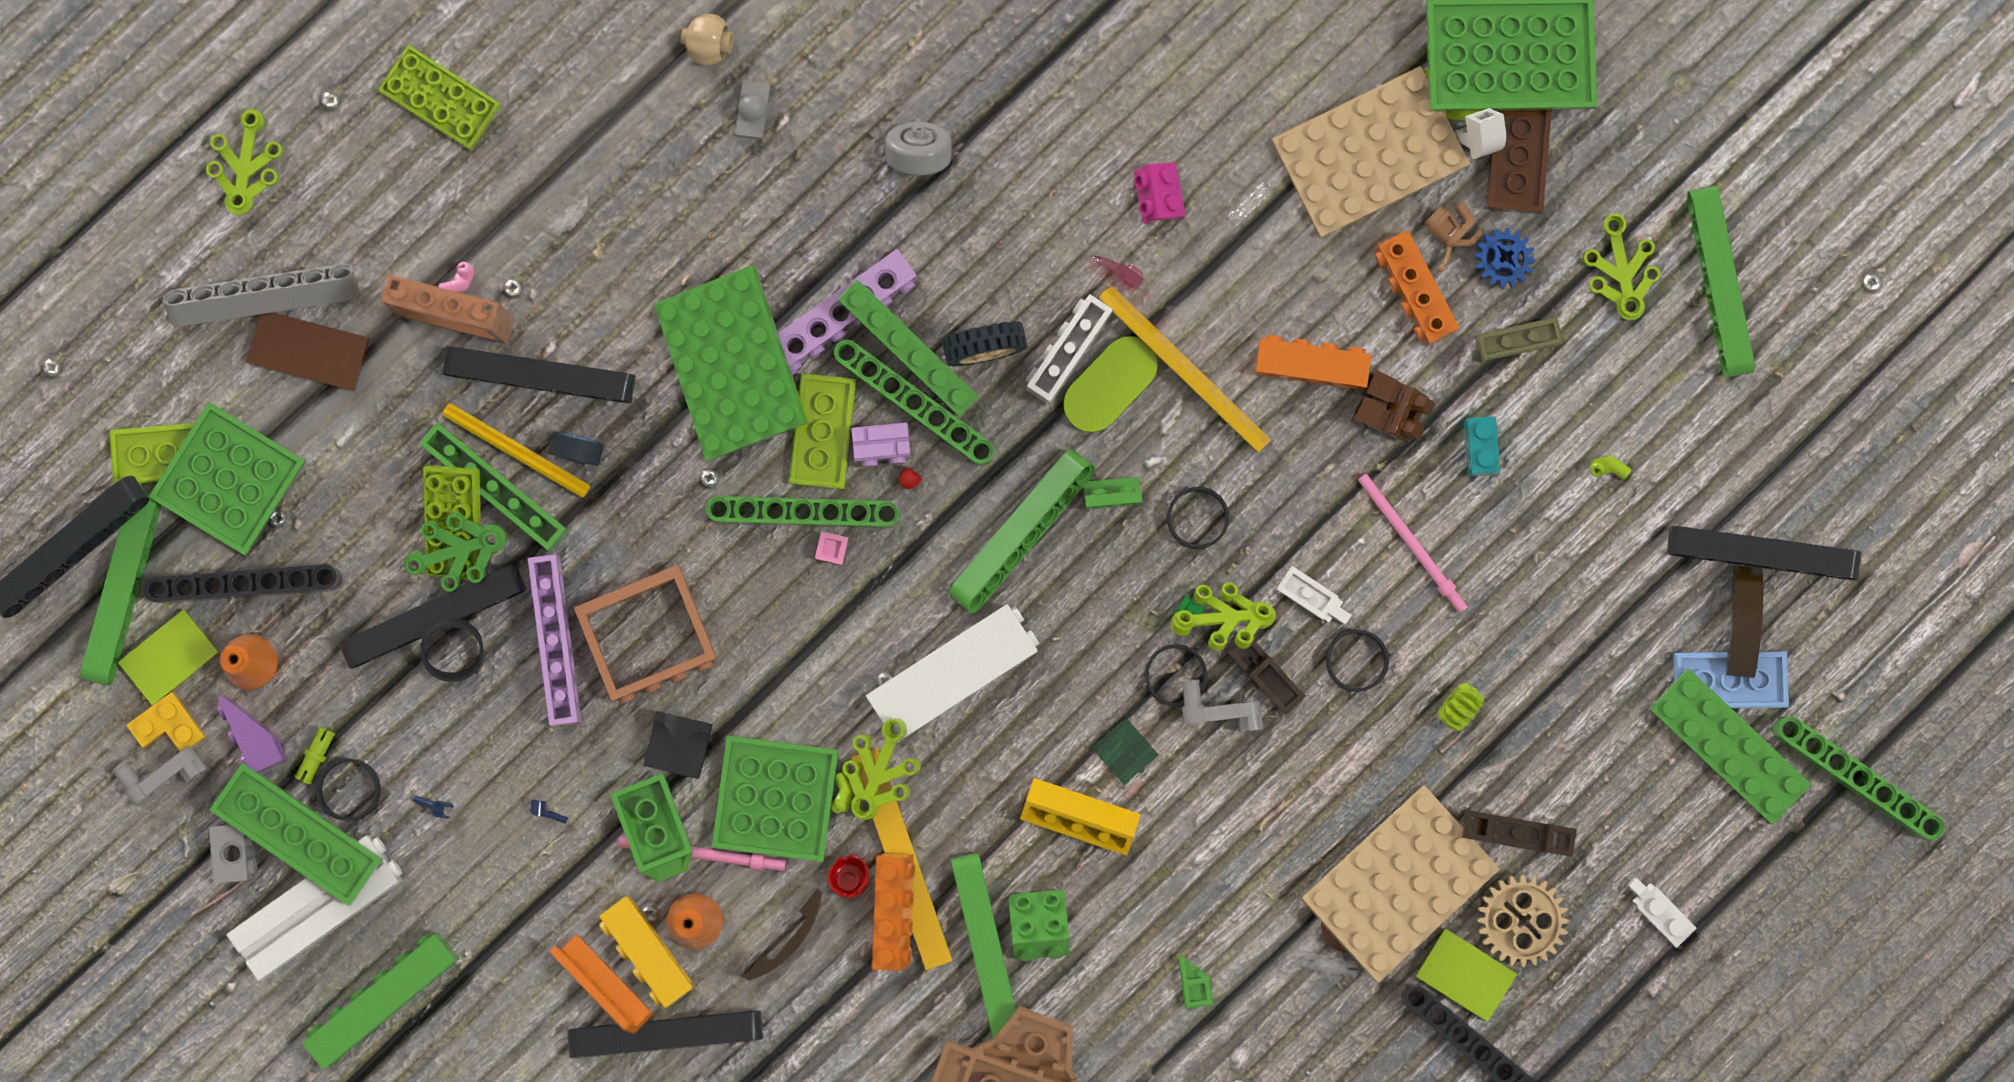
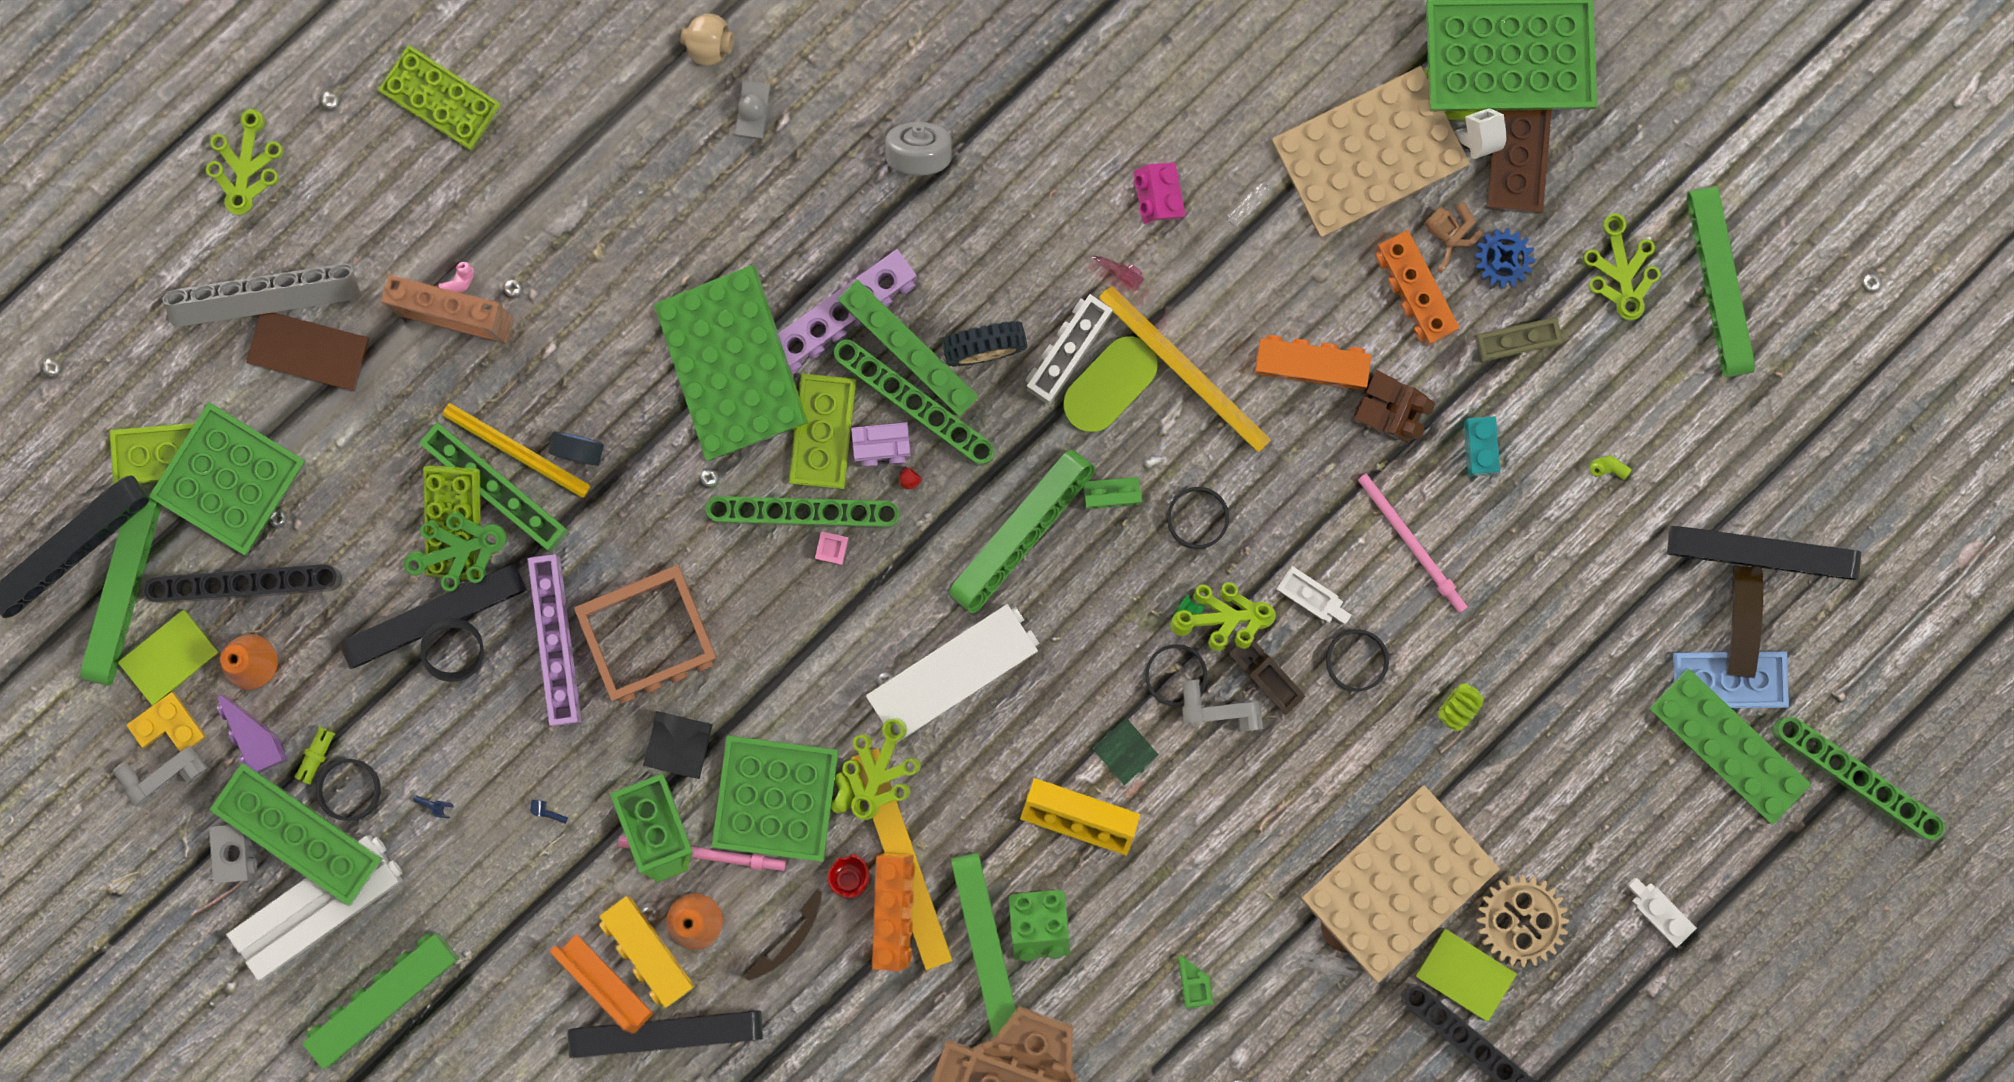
(539, 375): black beam -> none
(1519, 833): dark brown slope -> none

